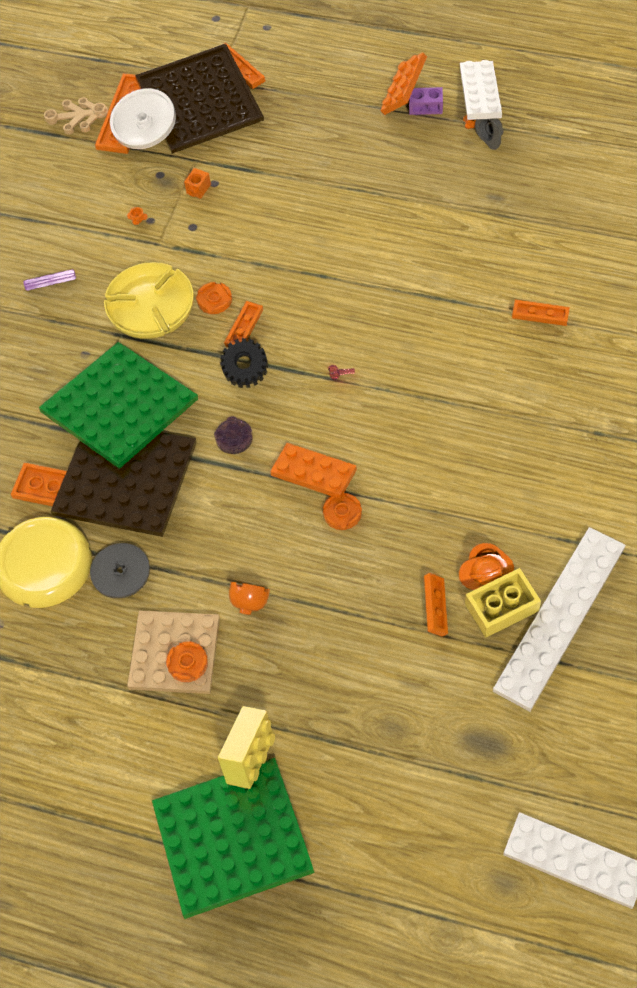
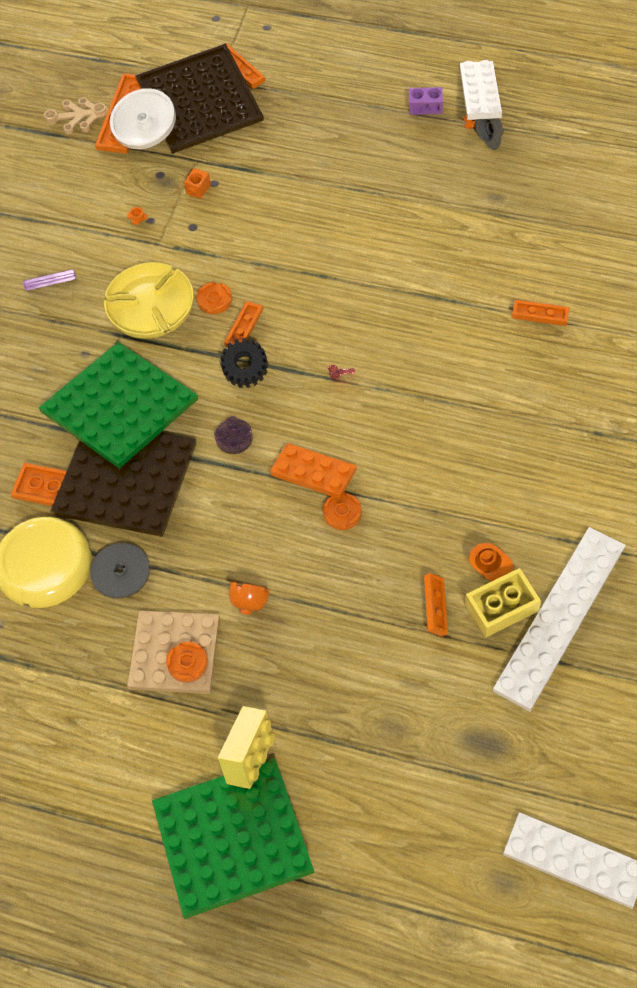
(403, 83): orange plate -> none
(482, 570): orange piece -> none

